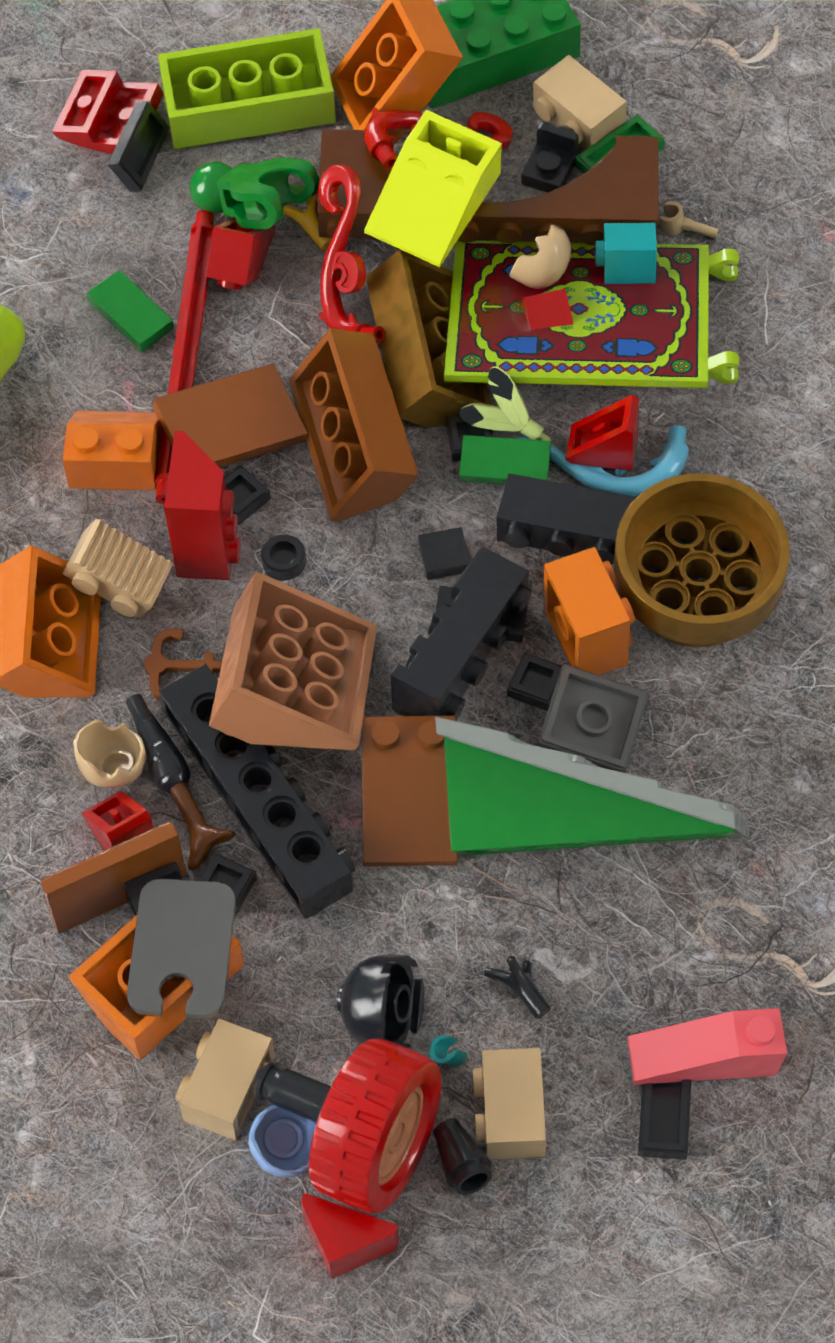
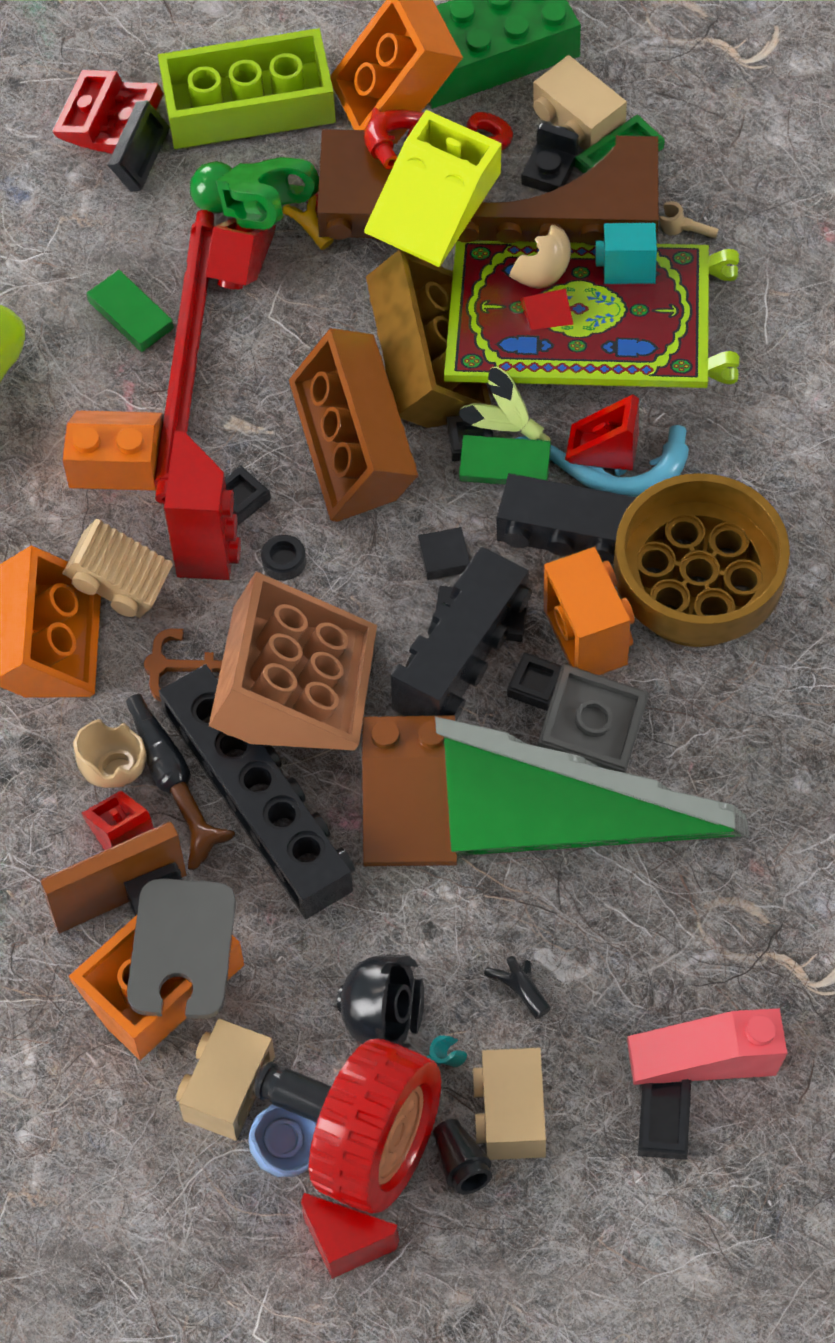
(231, 873): black tile -> none
(234, 415): dark orange tile -> none
(339, 261): red plant -> none

